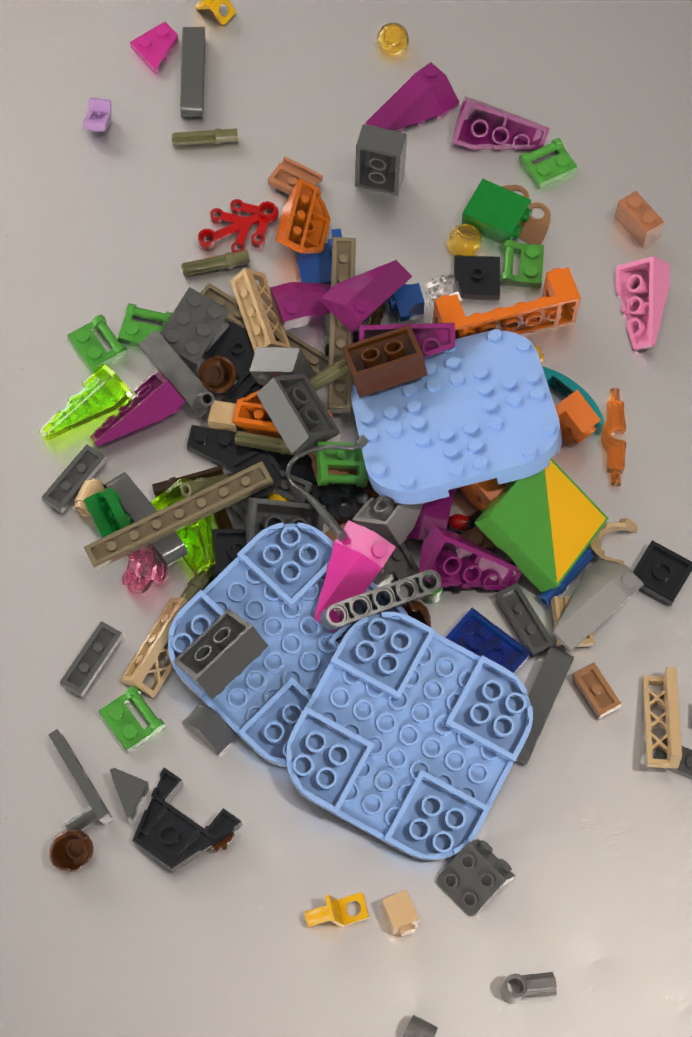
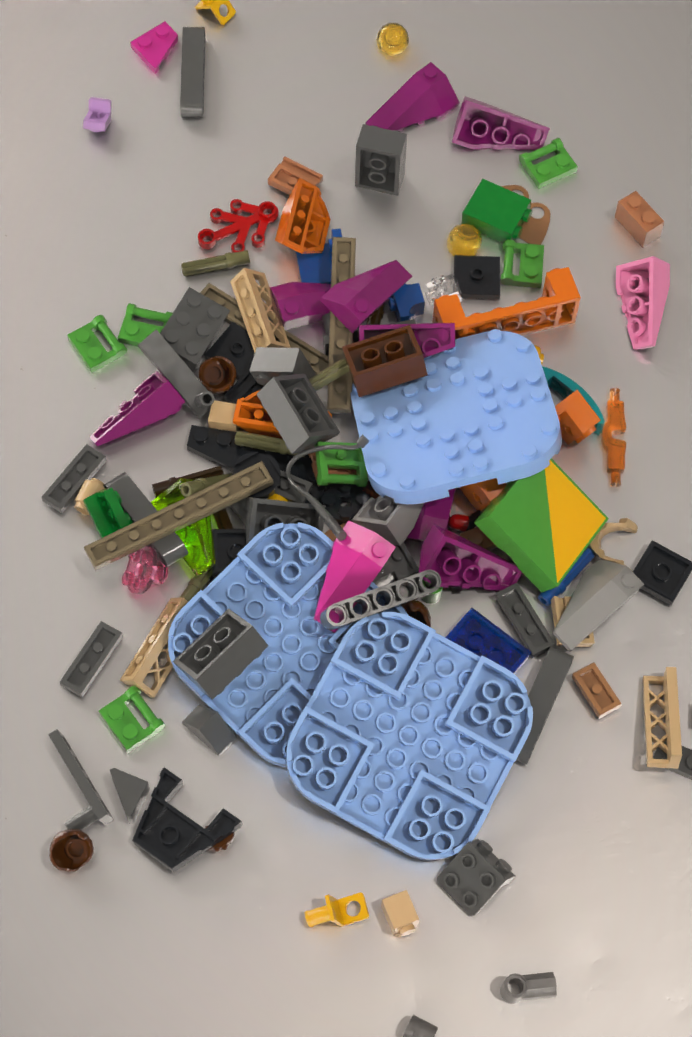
(101, 395): clear neon green wedge -> none
(202, 137): olive axle -> none

